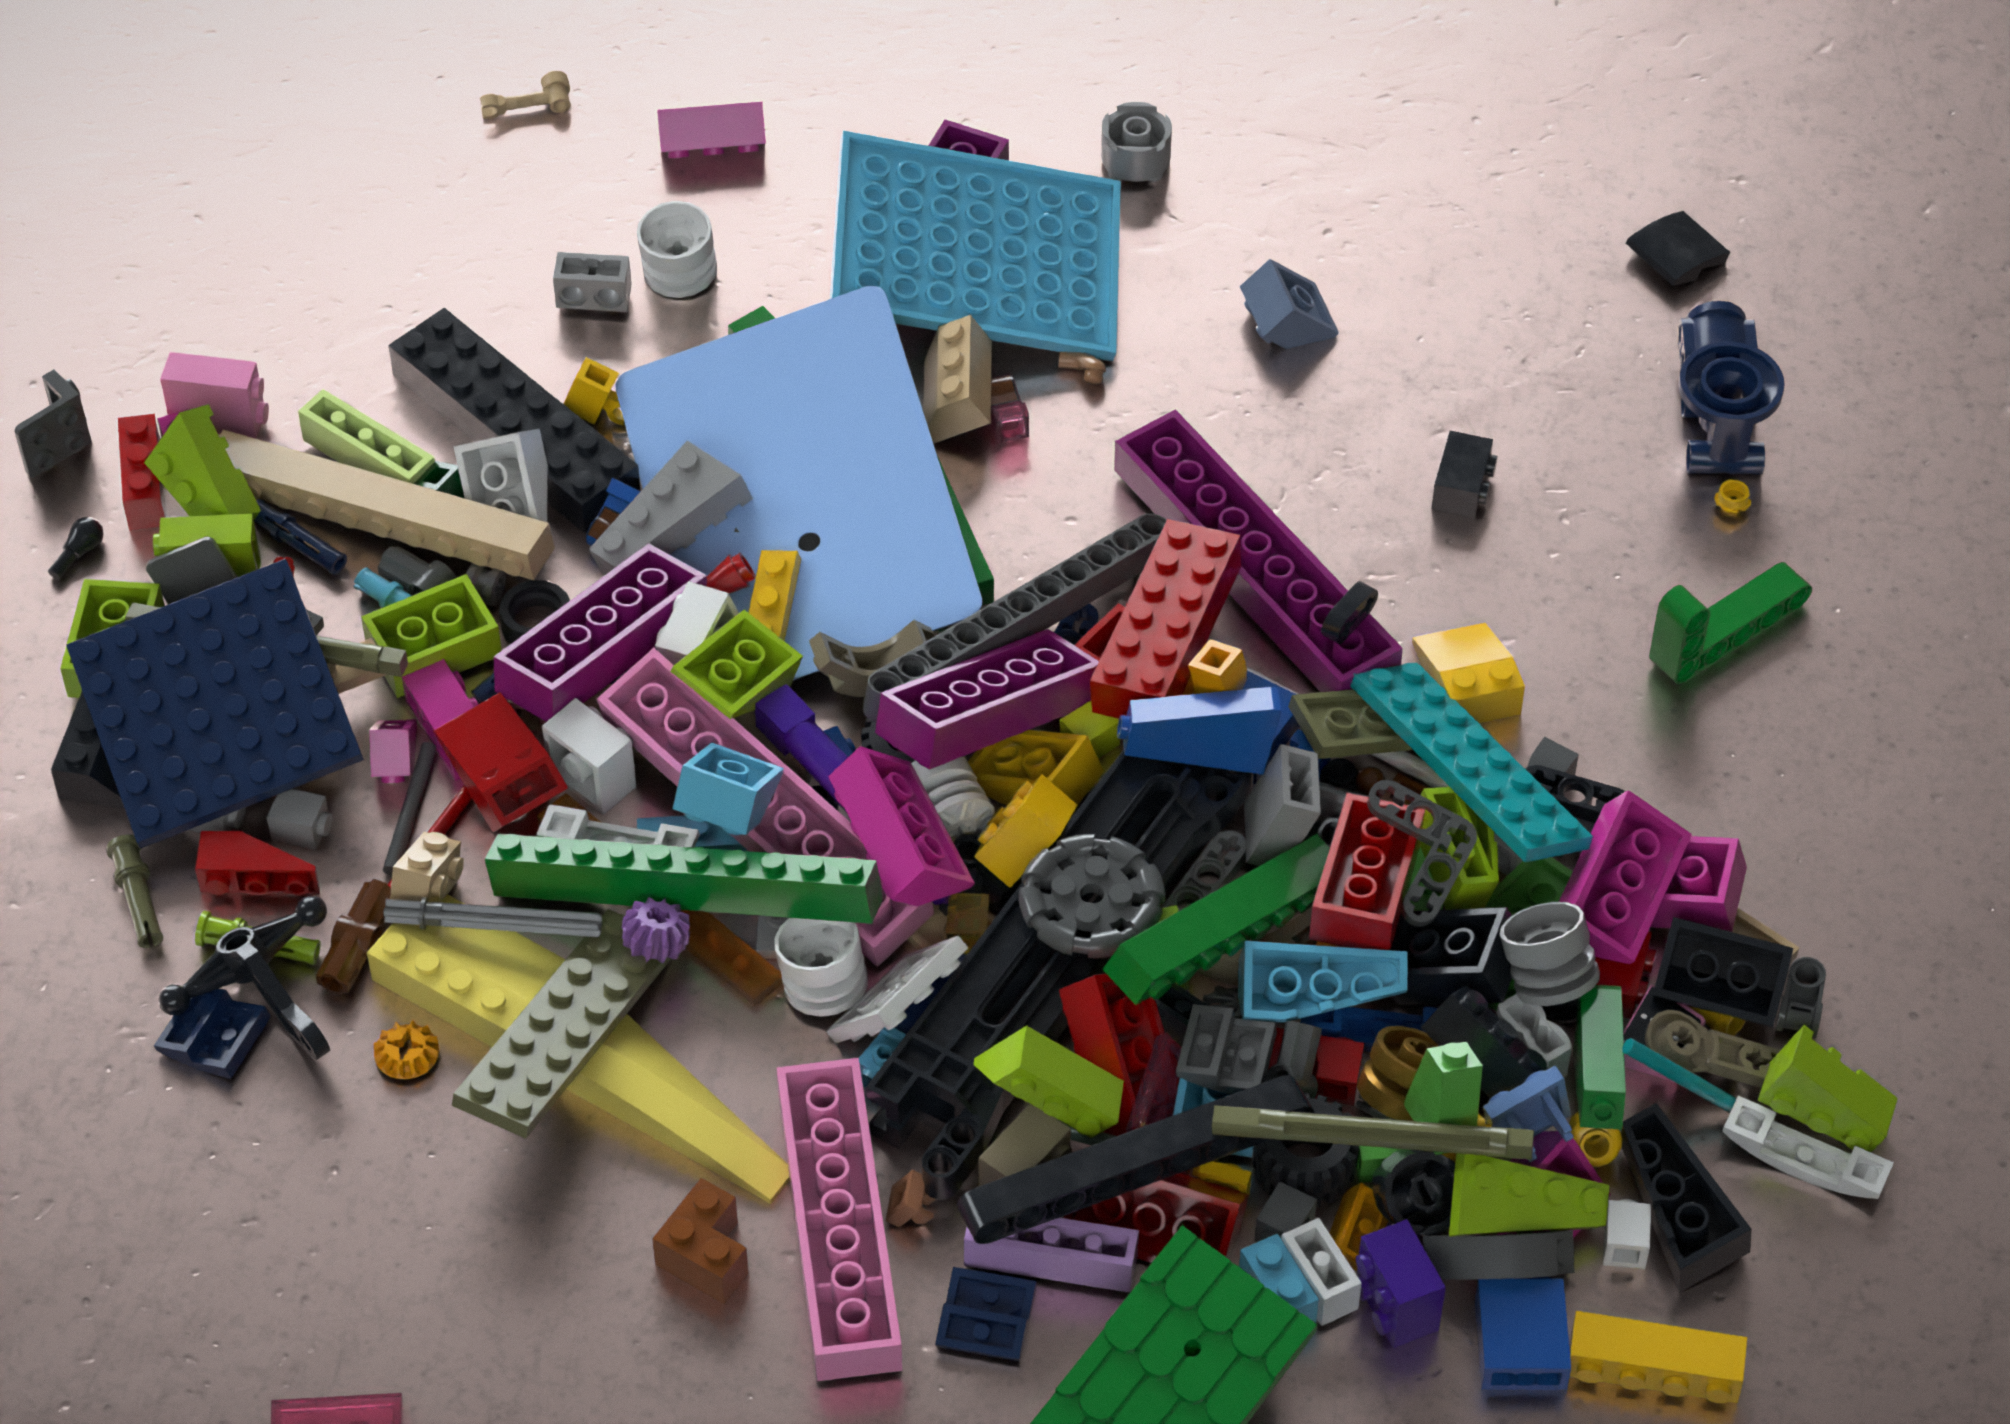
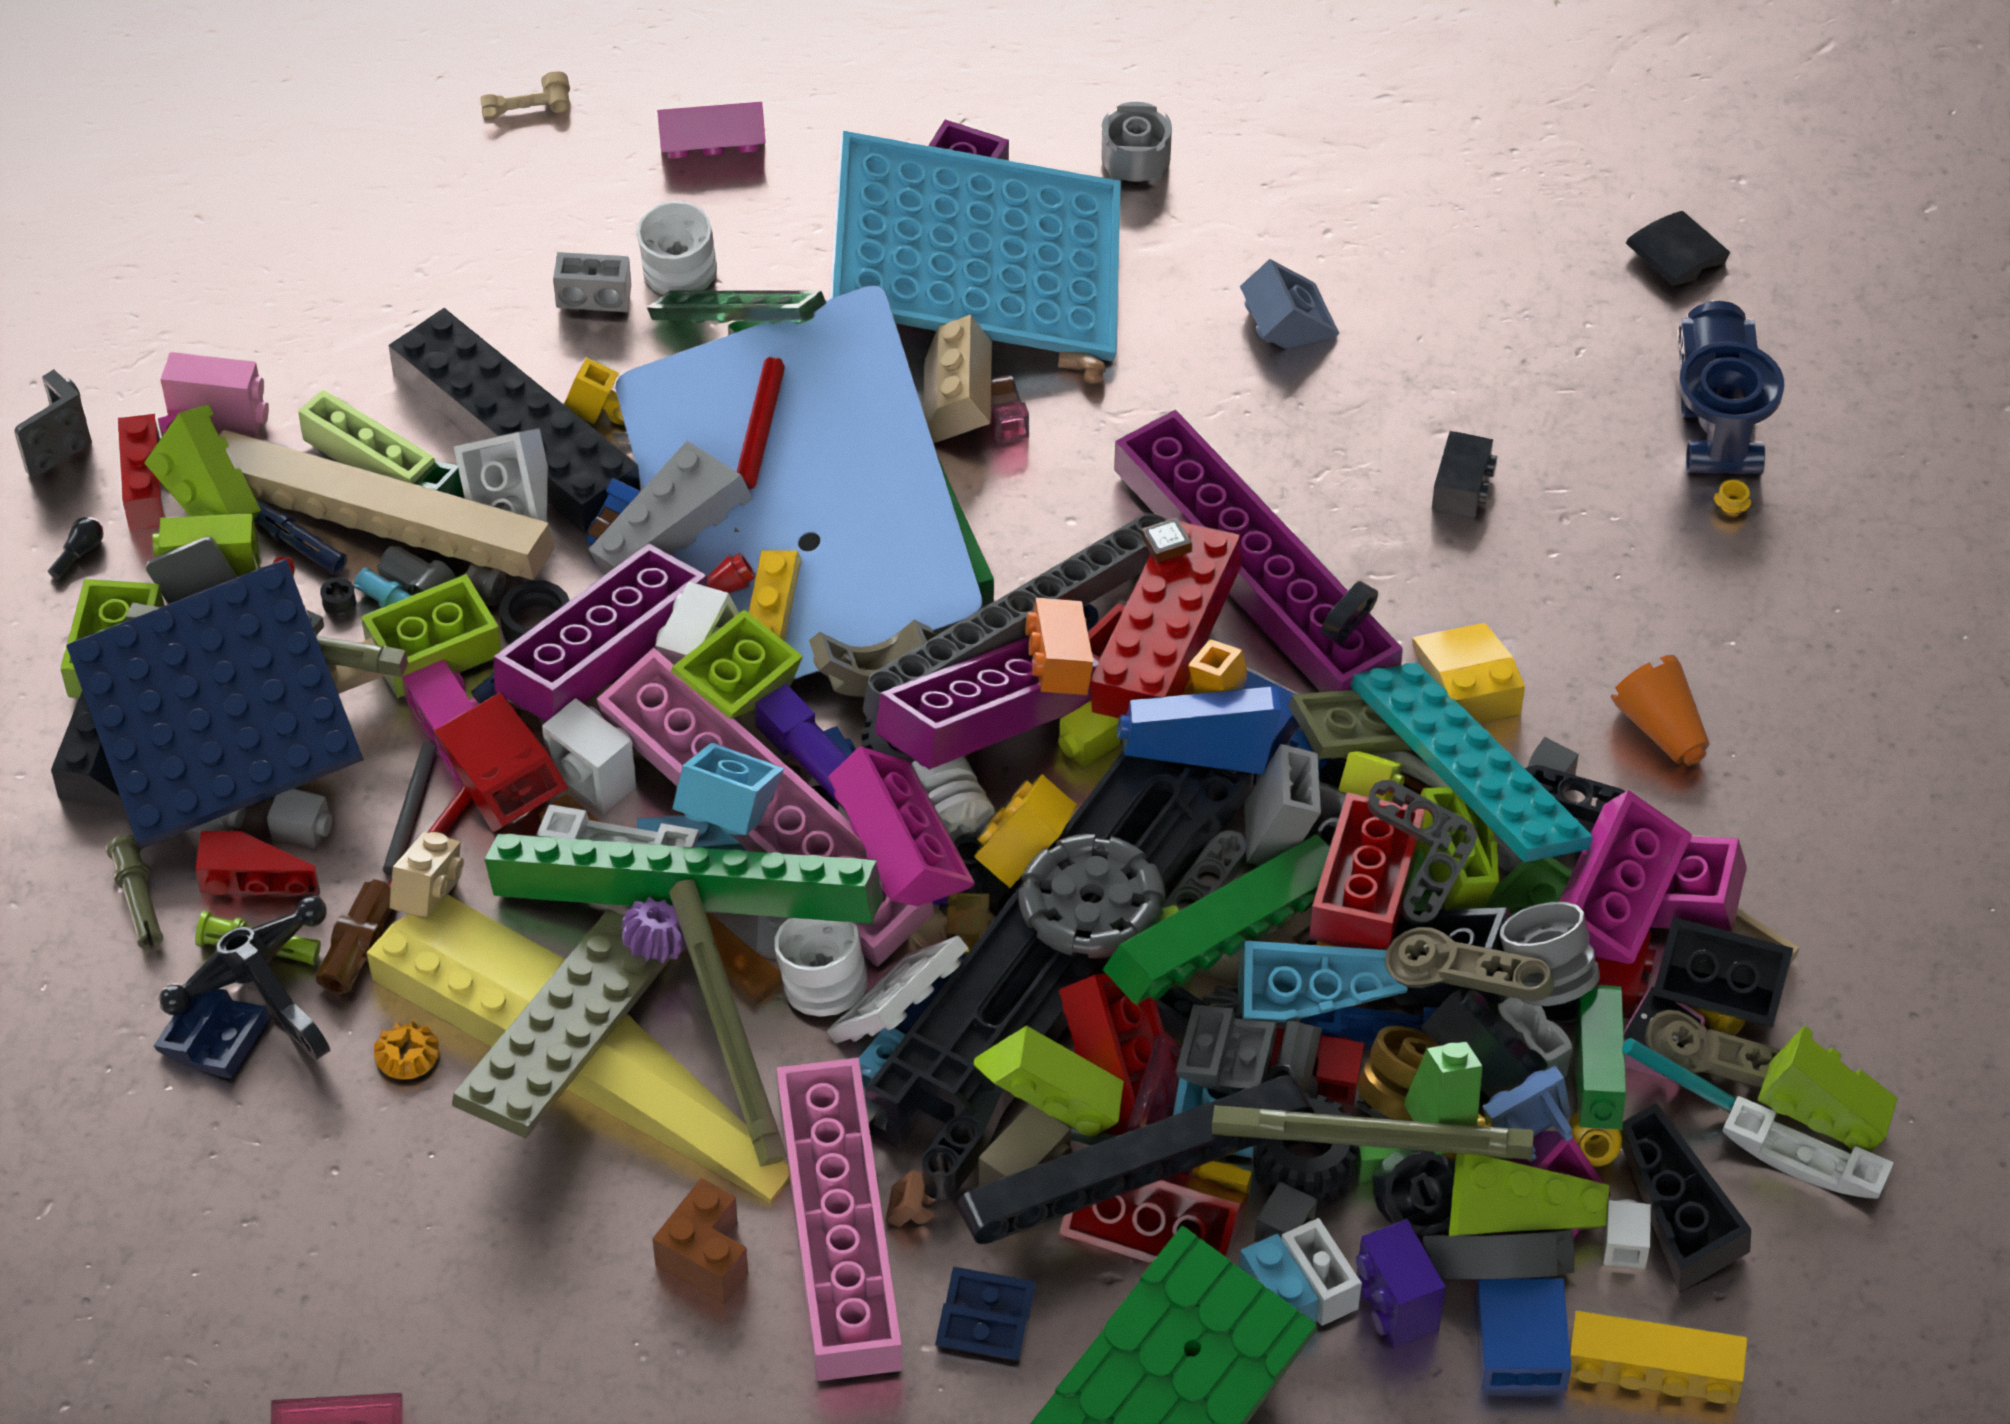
(338, 586): none -> black bush
(393, 749): dark pink slope -> none
(492, 918): dark grey axle -> none
(727, 1023): none -> olive piece
(737, 306): none -> clear green plate
(760, 420): none -> red axle
(1059, 646): none -> brick
(1061, 757): yellow slope -> none
(1062, 1252): lavender brick -> none
(1166, 540): none -> tile
(1354, 1219): light orange slope -> none
(1365, 770): none -> neon yellow brick
(1463, 966): none -> dark tan beam
(1664, 709): none -> orange cone
(1694, 637): green beam -> none
(1800, 1001): dark grey piece -> none

